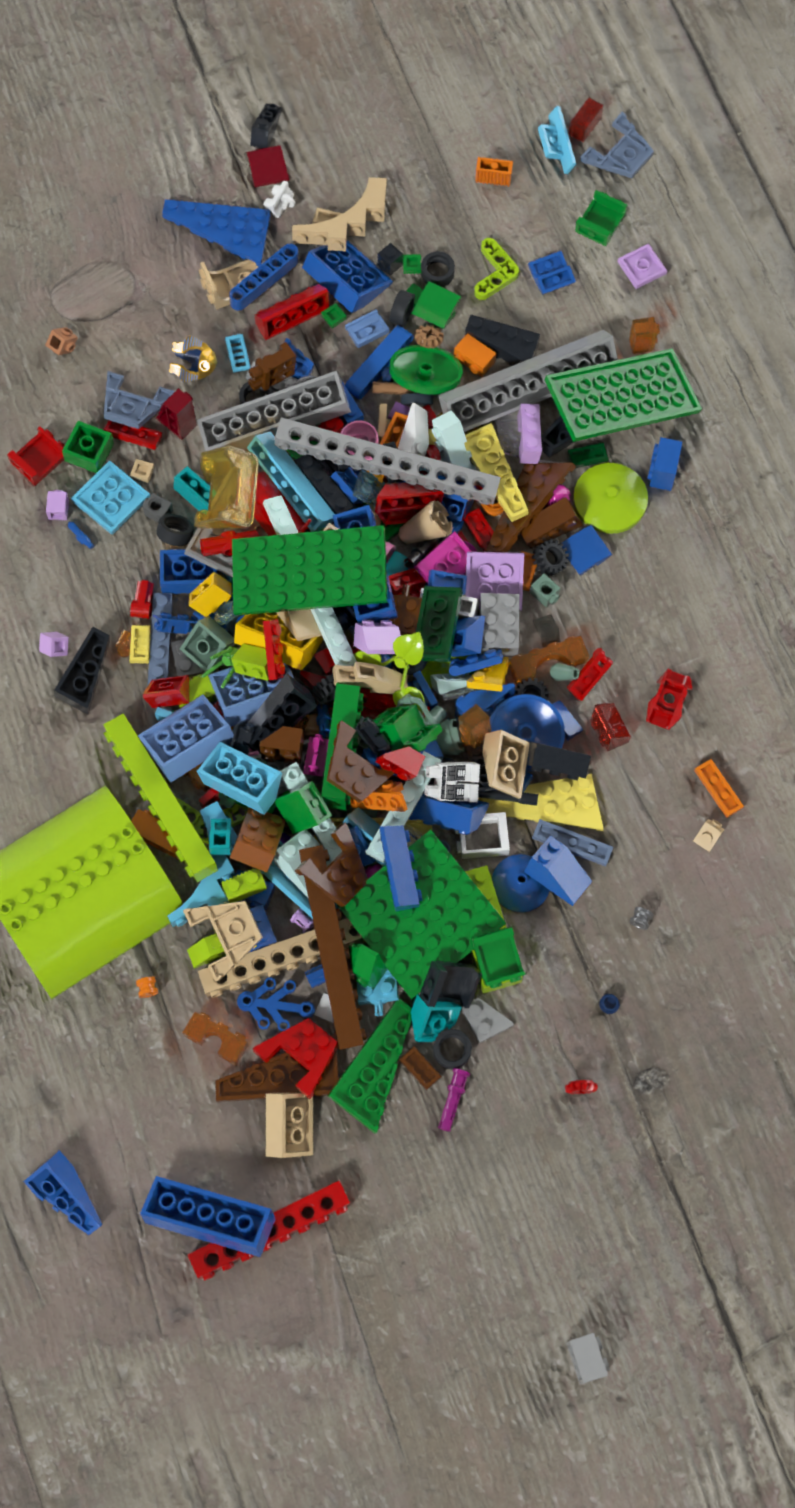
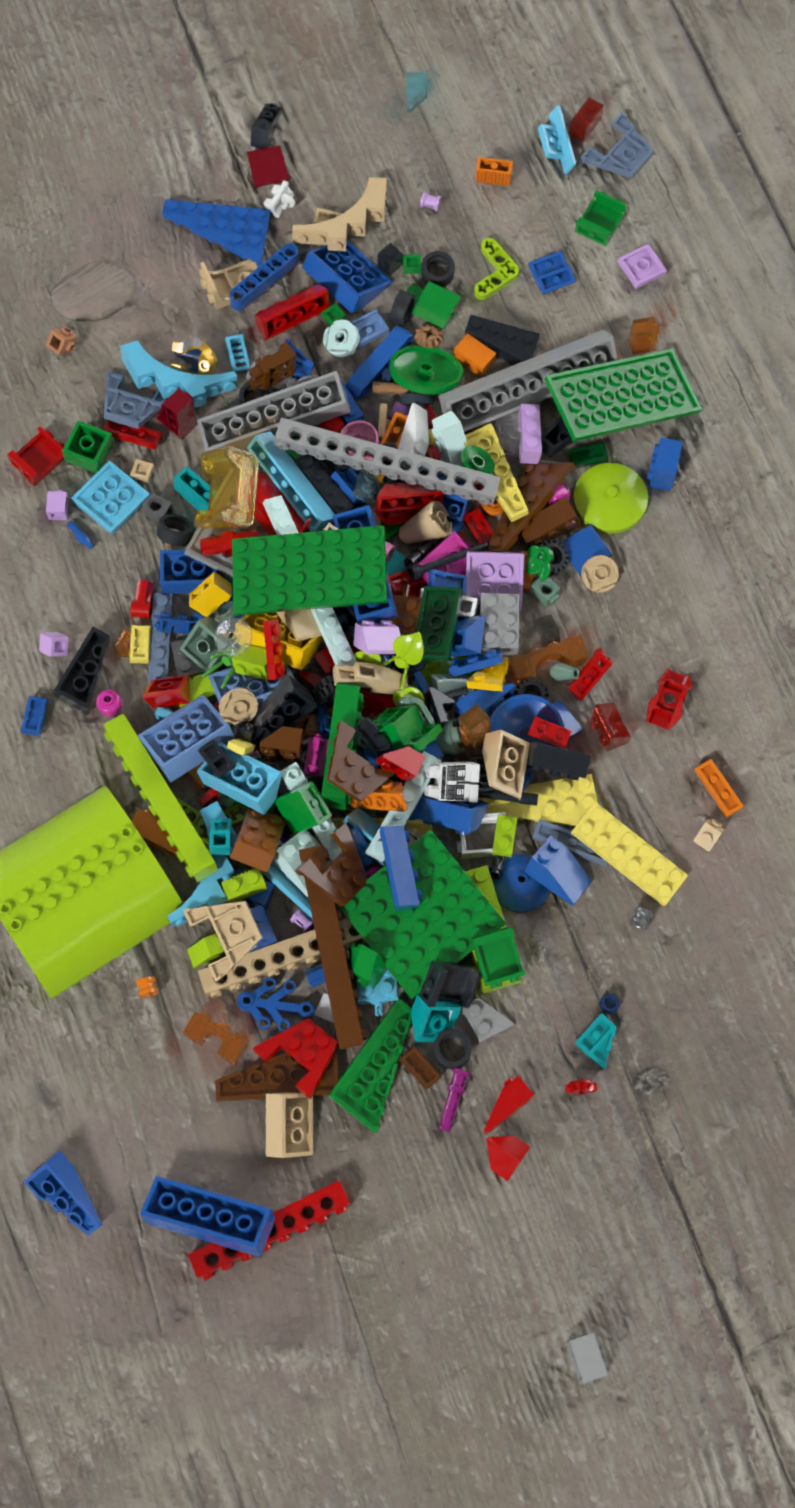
(34, 716): none -> blue plate
(109, 703): none -> dark pink head
(148, 371): none -> medium azure arch
(216, 759): none -> black slope
(238, 706): none -> tan tile
(239, 642): none -> clear dish
(240, 746): none -> light yellow tile
(348, 345): none -> light aqua plate
(416, 89): none -> clear light blue slope
(416, 571): none -> black piece
(430, 201): none -> lavender bush
(438, 705): none -> black slope
(477, 459): none -> green dish
(496, 869): none -> black pin
(504, 836): none -> lime plate
(505, 1154): none -> red slope
(511, 1099): none -> red slope
(539, 561): none -> green plate
(549, 732): none -> red hinge
(597, 1040): none -> teal wing
(599, 573): none -> tan tile
(629, 854): none -> light yellow plate

